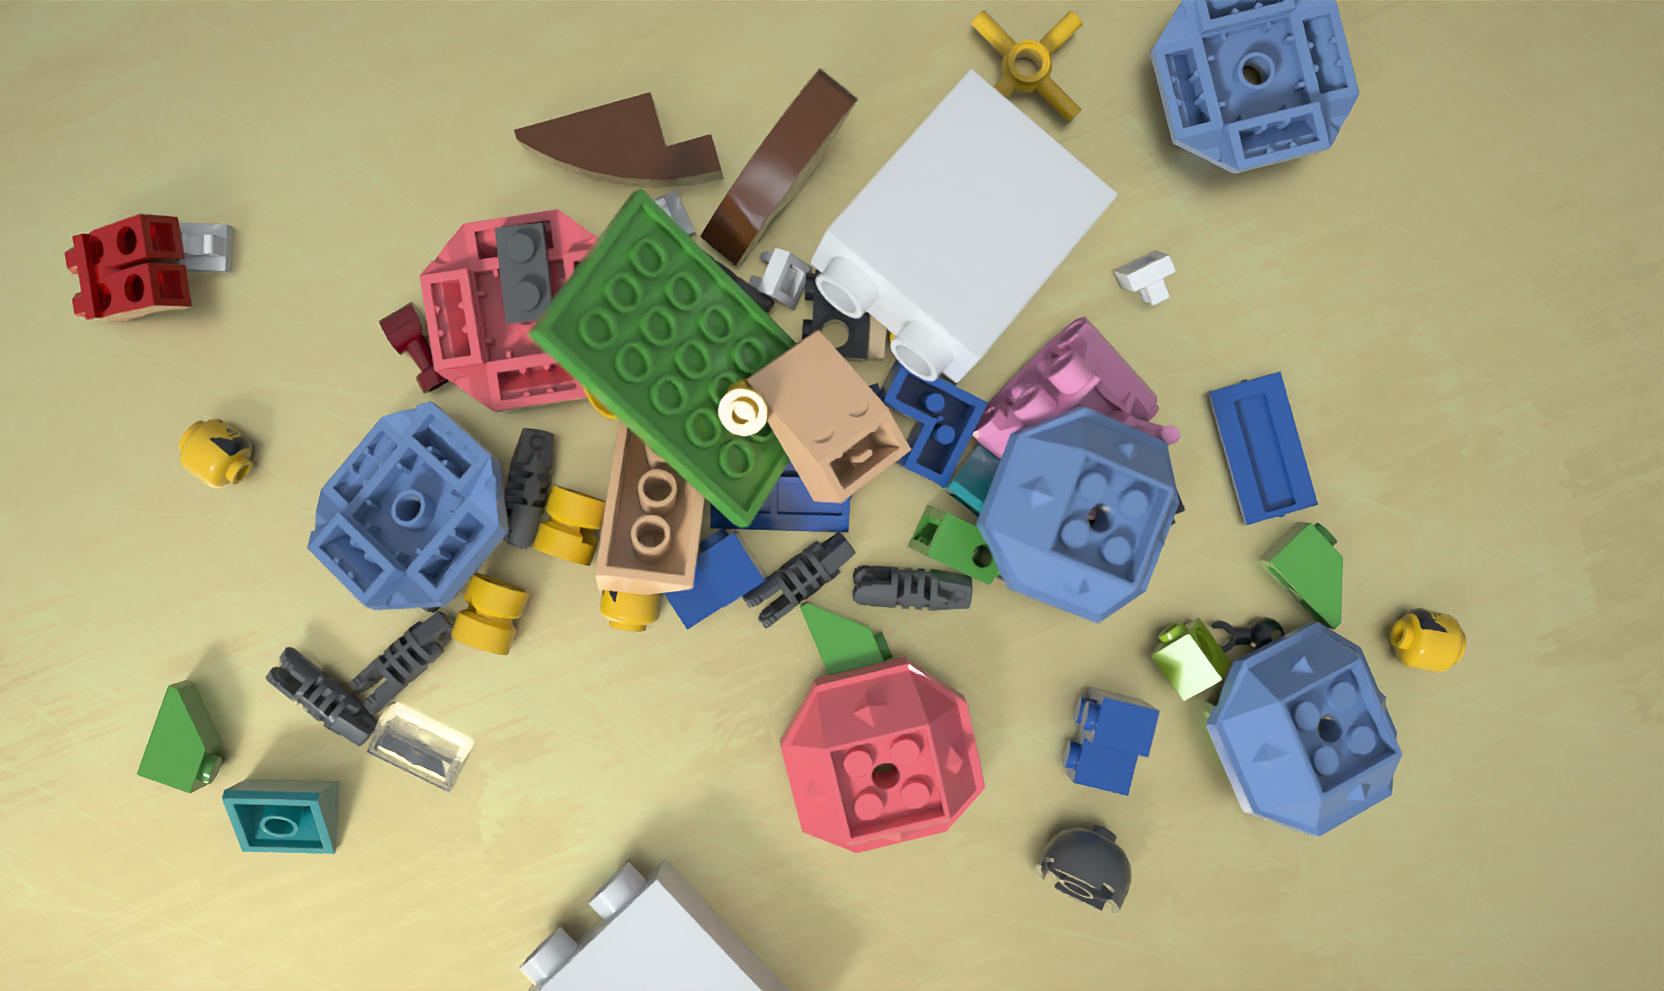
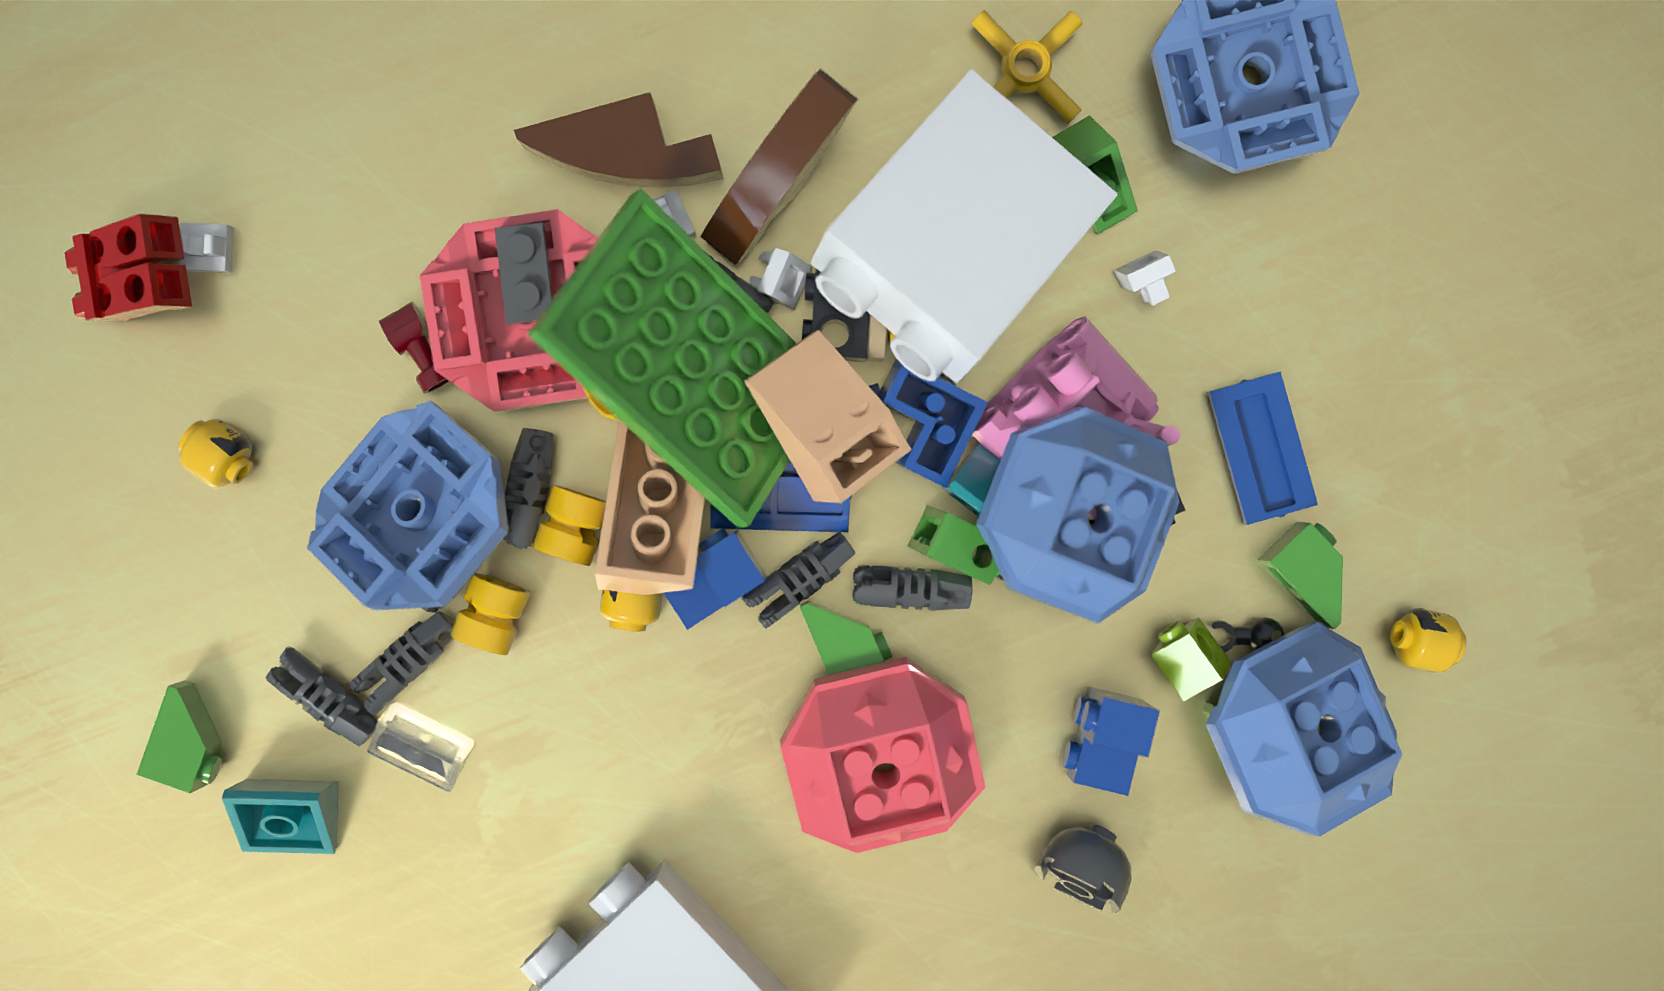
(743, 409): plate -> none
(1101, 155): none -> bright green slope

